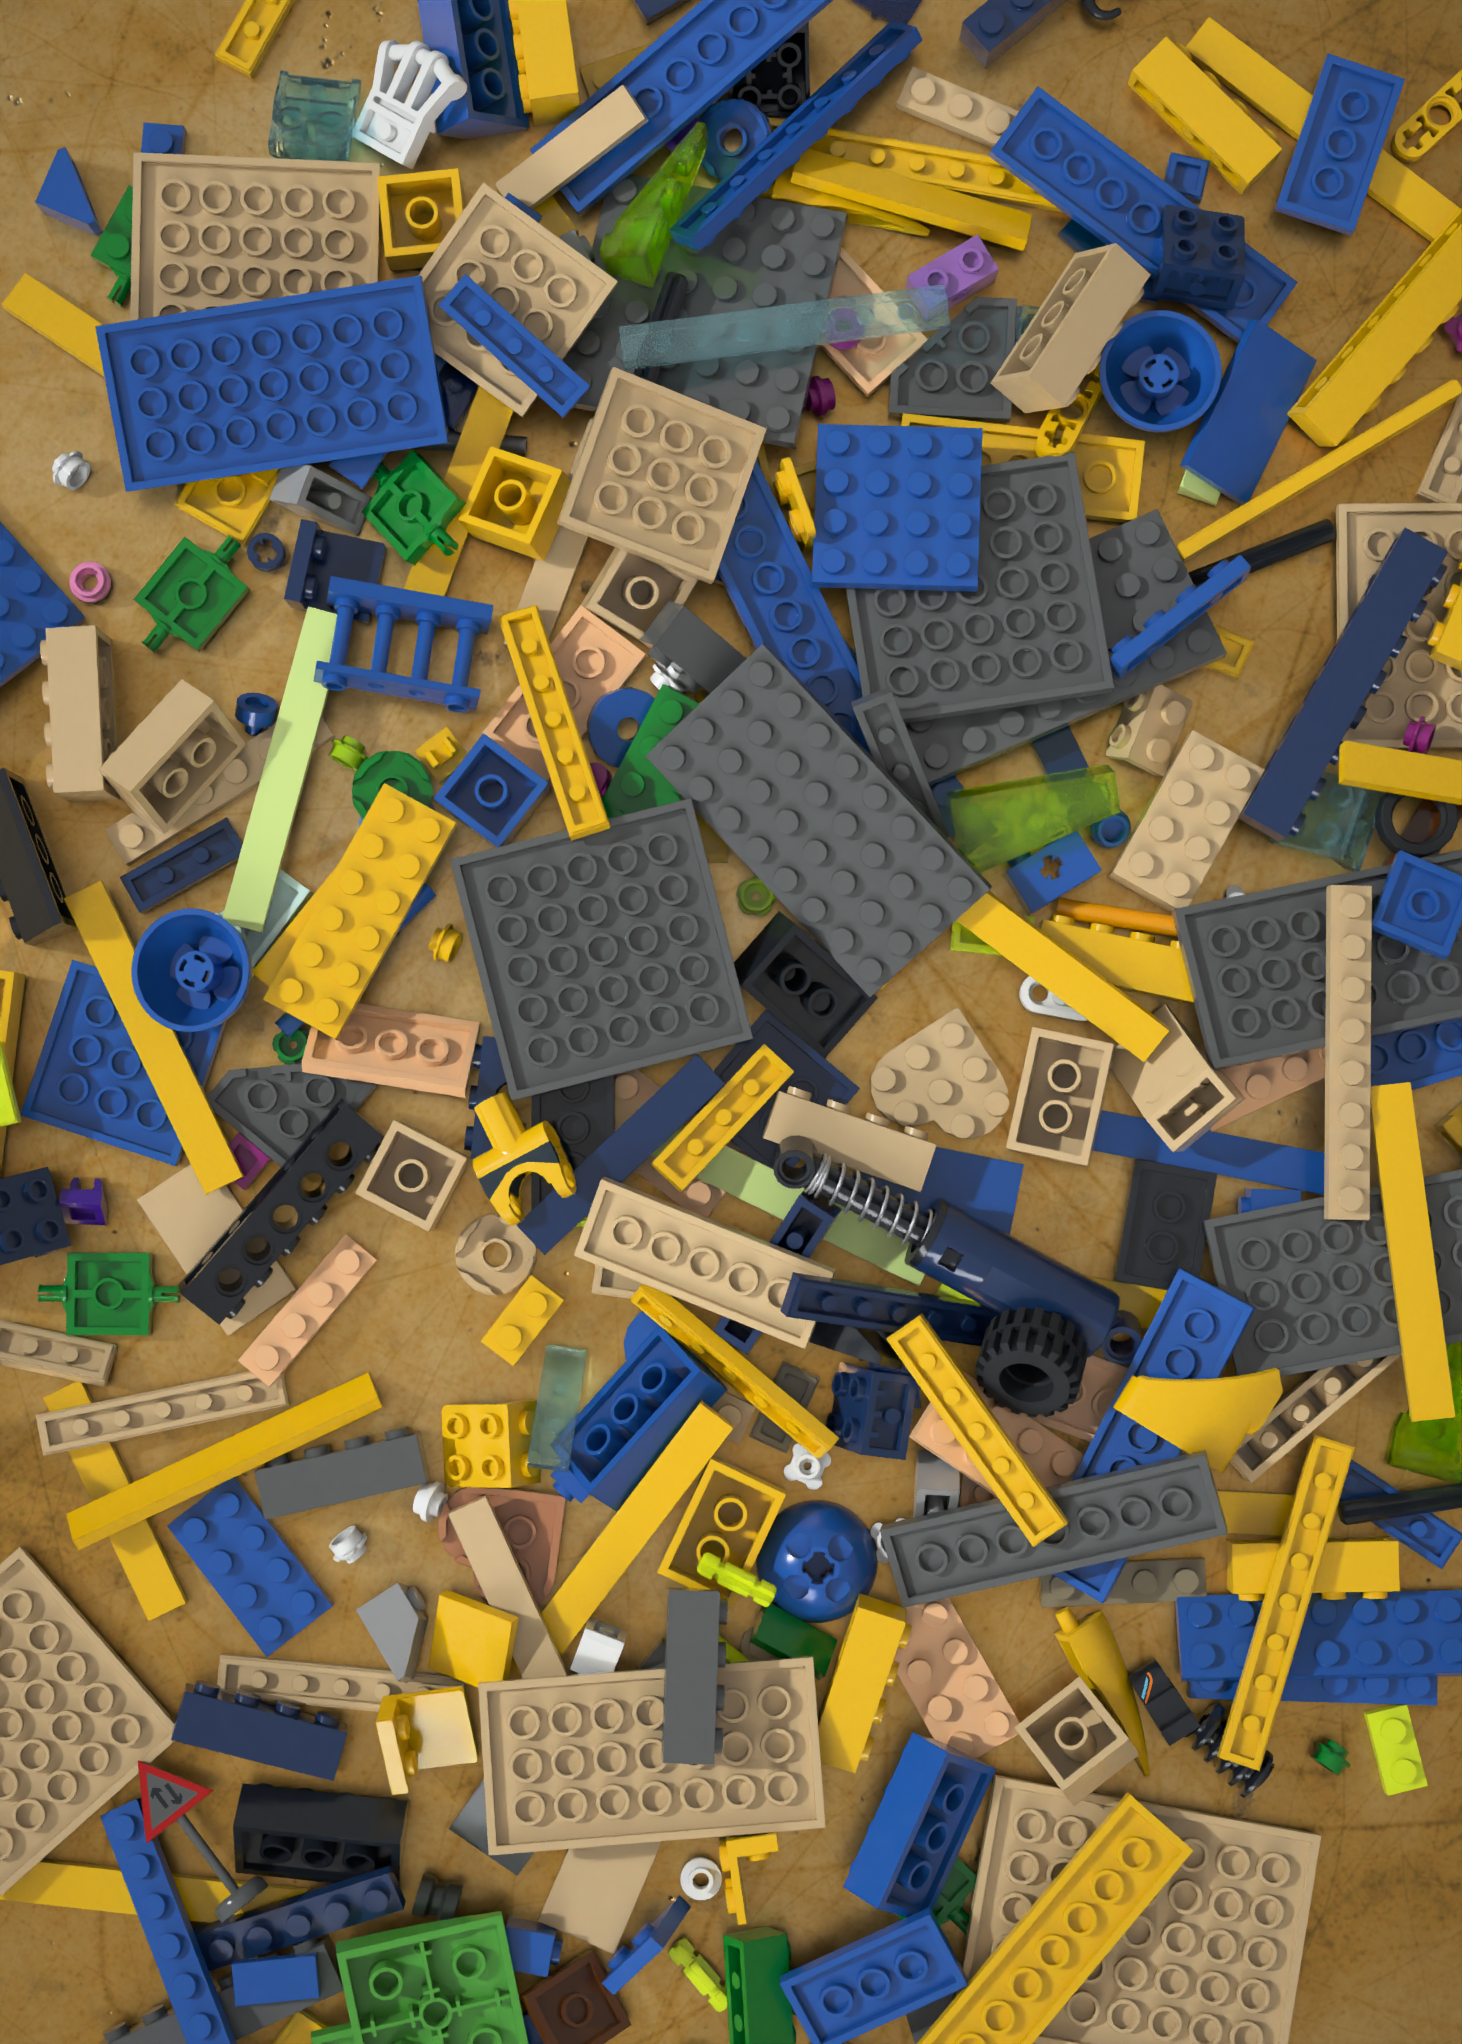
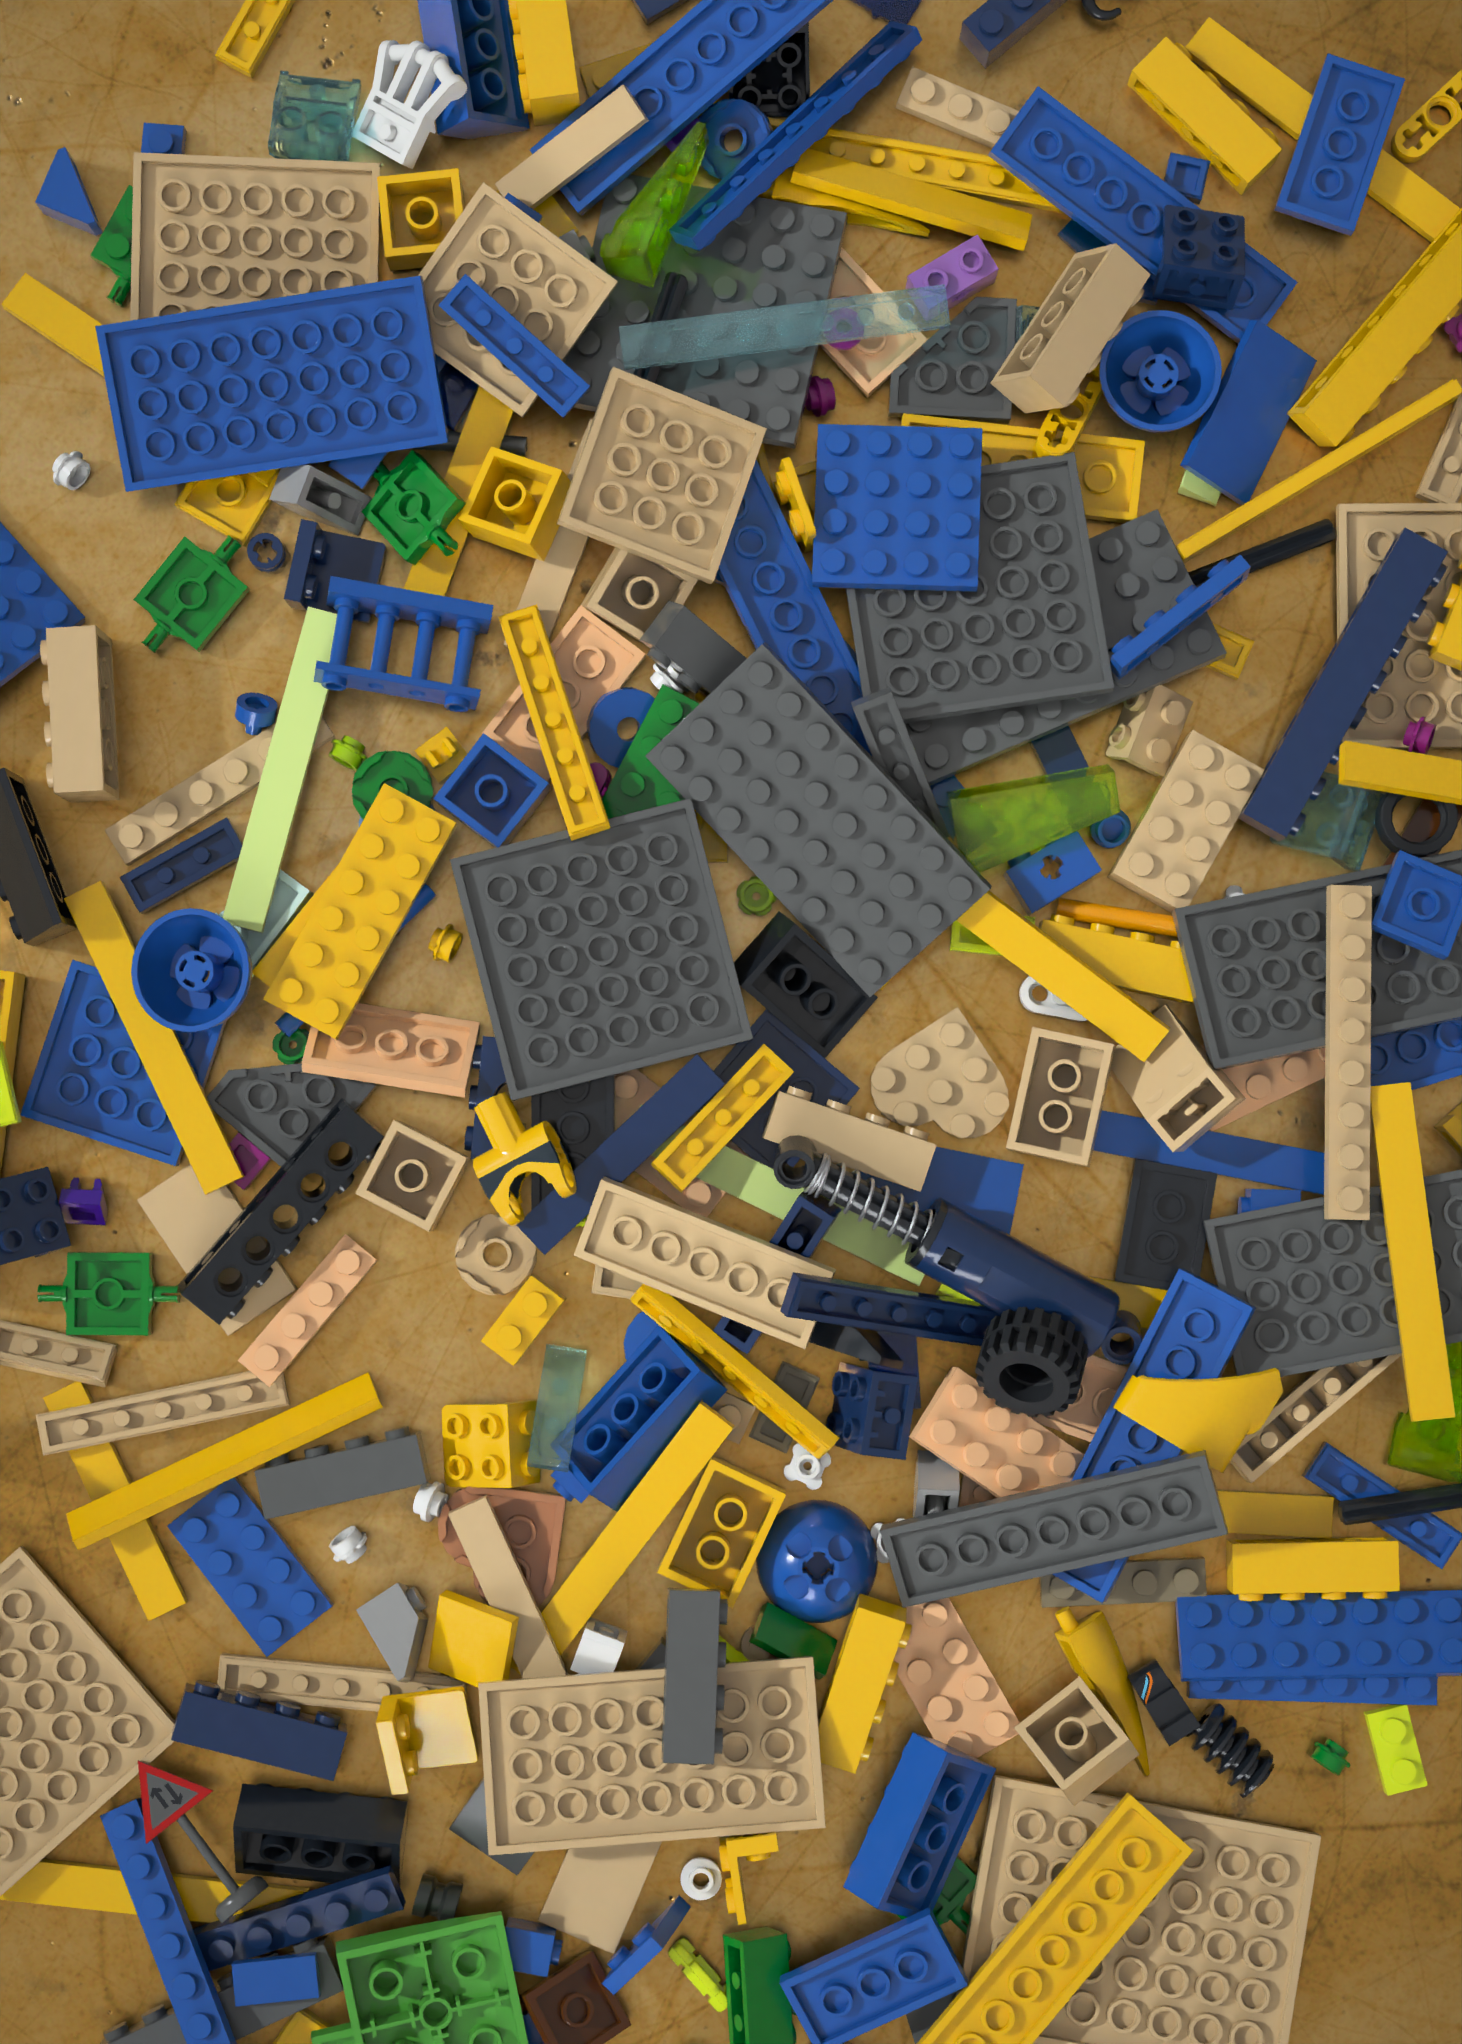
(78, 579): bright pink plate -> none
(173, 756): tan brick -> none
(736, 1579): neon yellow axle -> none
(977, 1430): yellow tile -> none
(1285, 1602): yellow tile -> none

